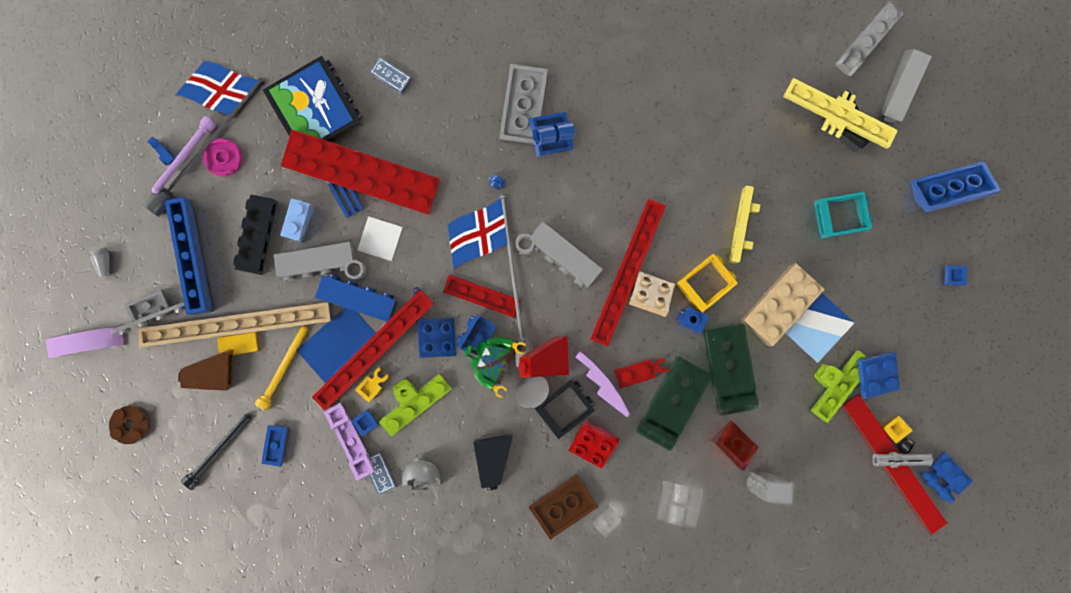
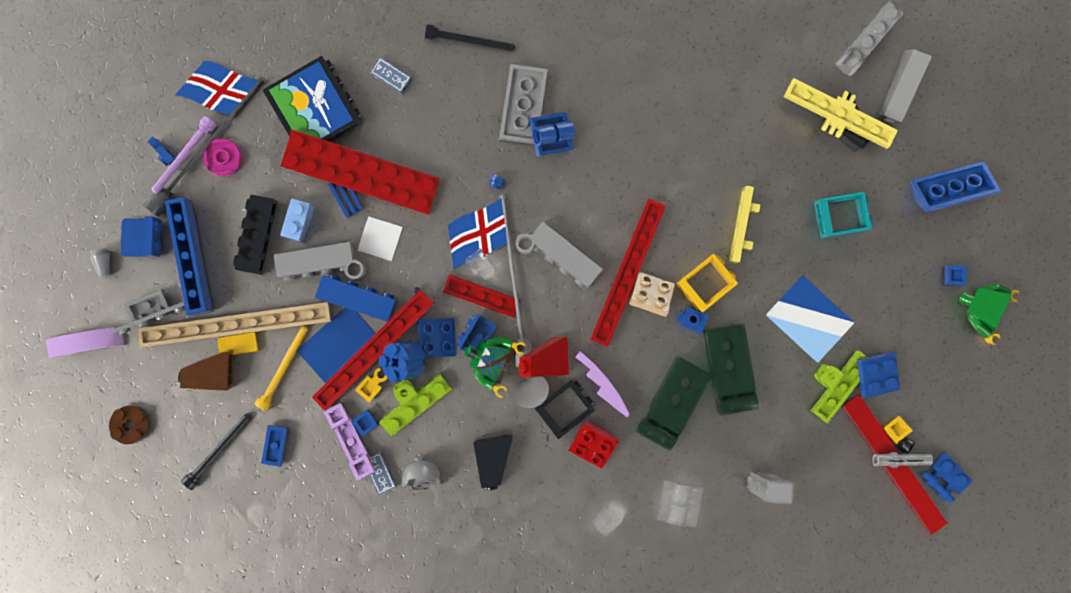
(141, 237): none -> blue bracket
(402, 361): none -> blue brick
(433, 33): none -> black piece
(480, 264): none -> clear brick
(563, 506): reddish brown plate -> none
(638, 372): red plate -> none
(735, 445): clear red slope -> none
(782, 305): tan brick -> none
(987, 308): none -> green torso

